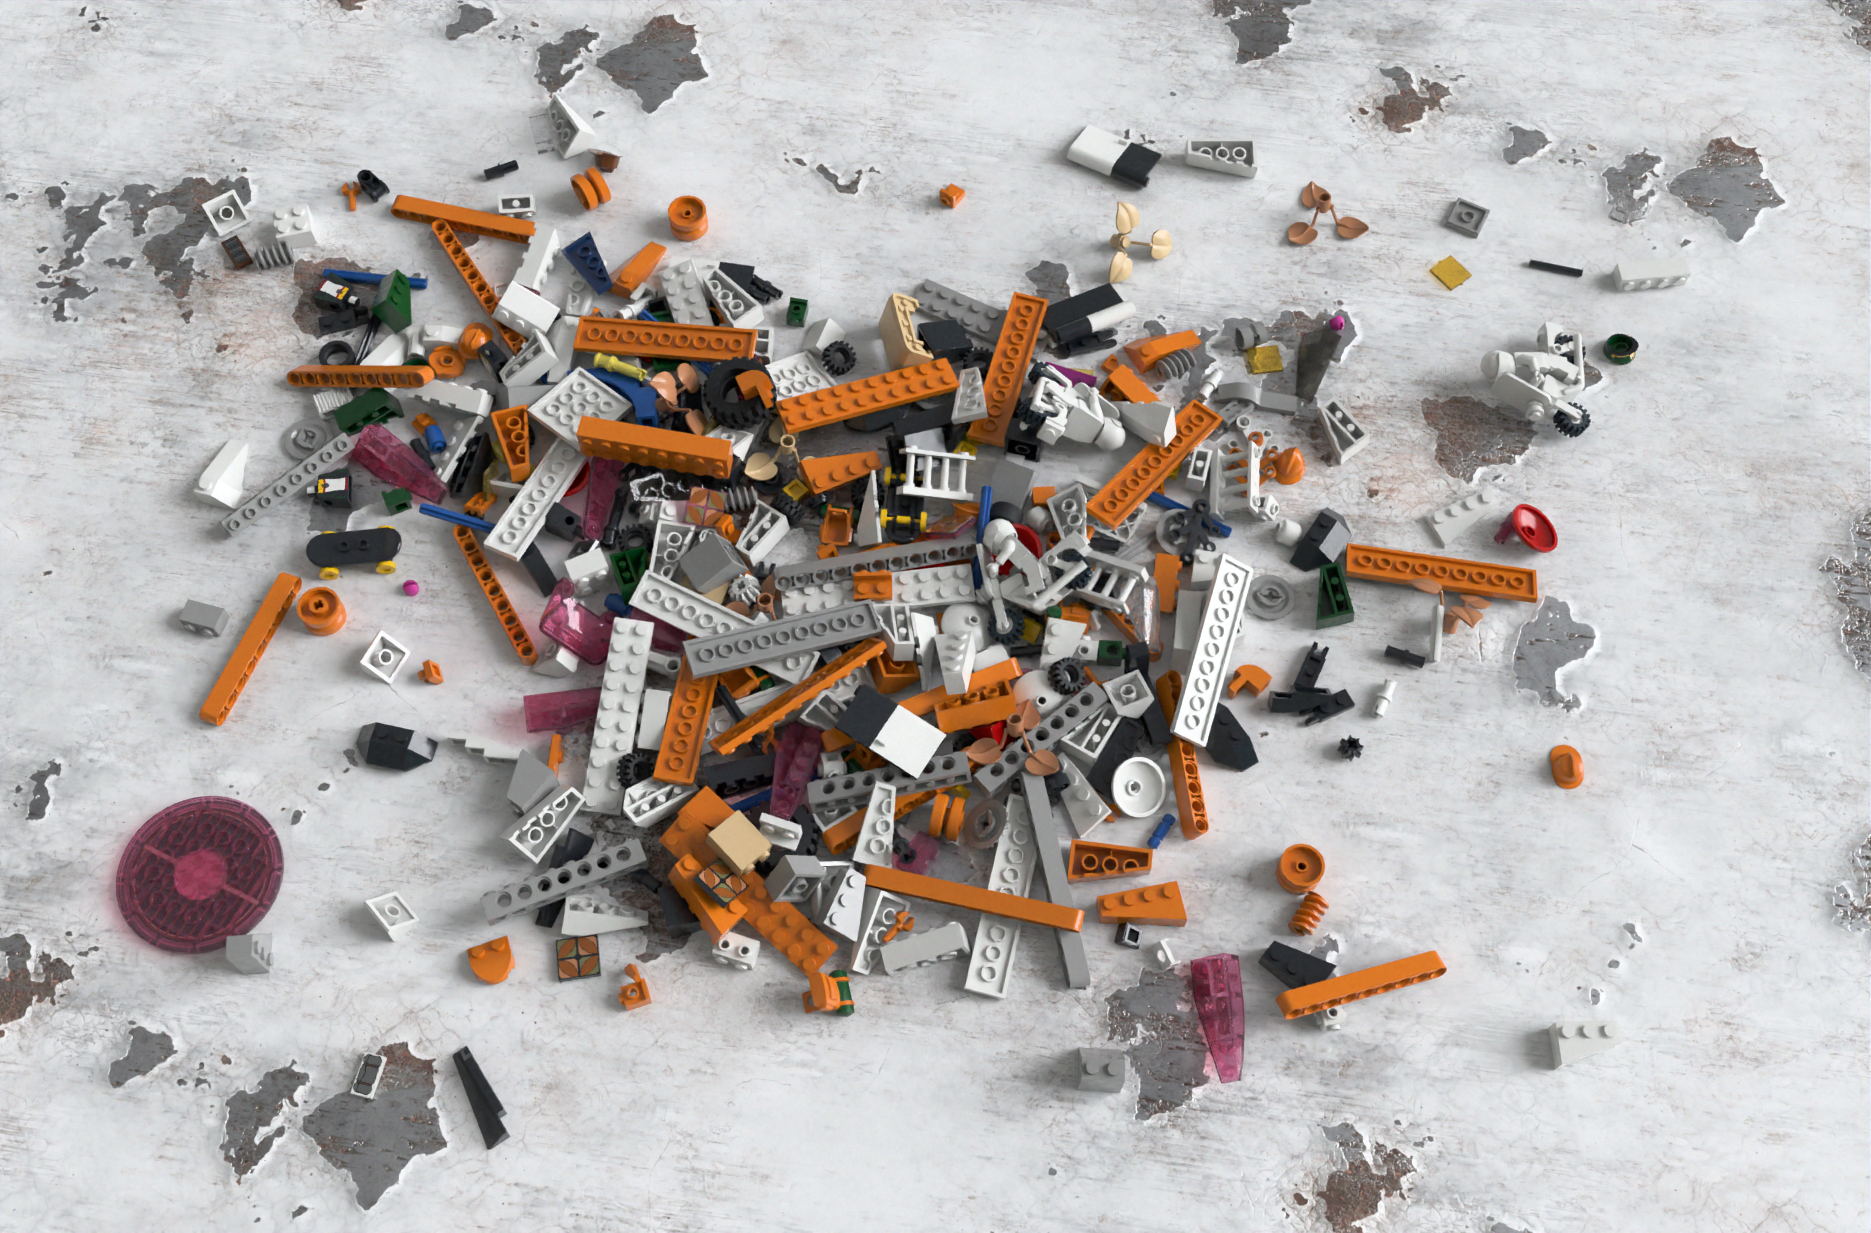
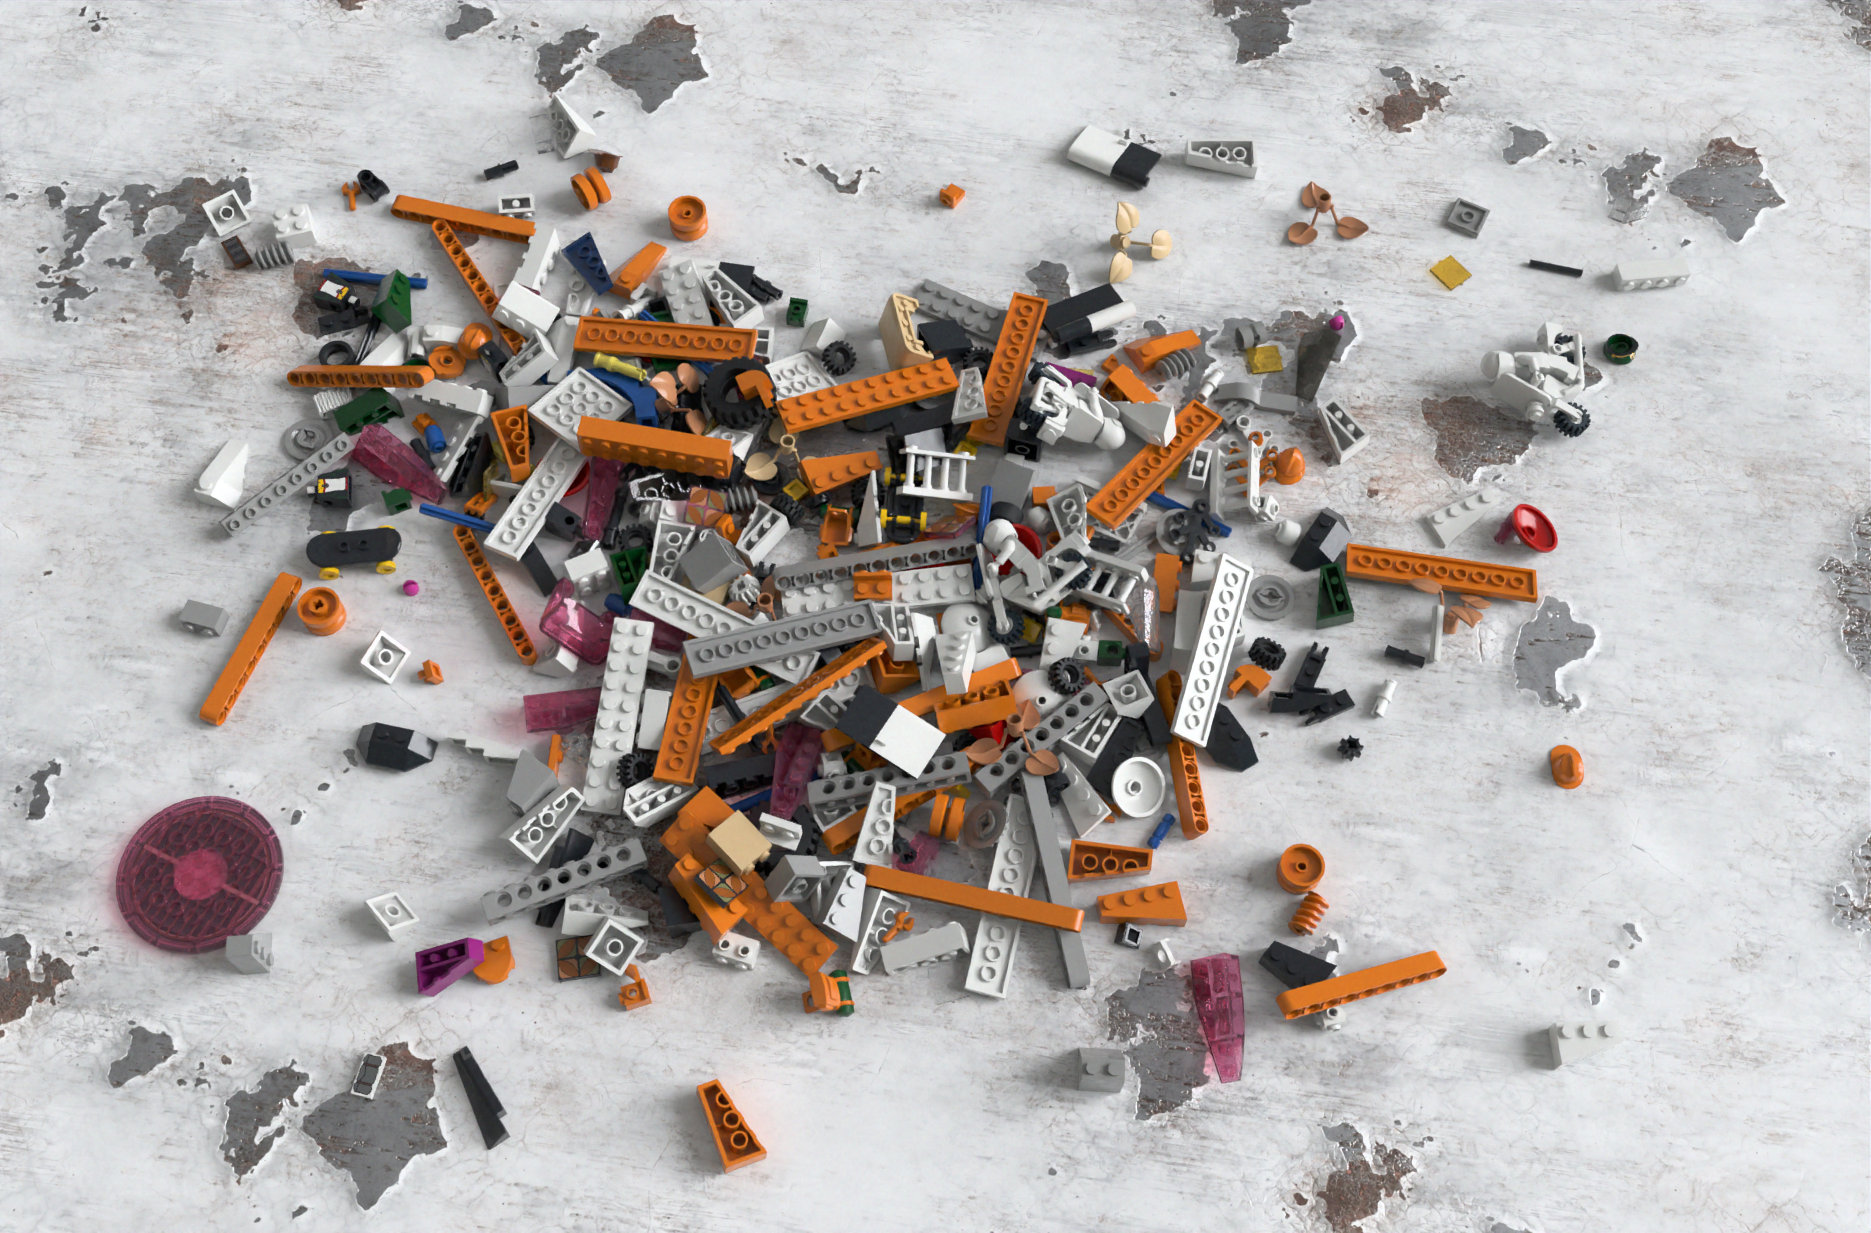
(446, 964): none -> magenta wedge
(613, 945): none -> white brick
(731, 1135): none -> orange wedge
(1267, 653): none -> black tyre

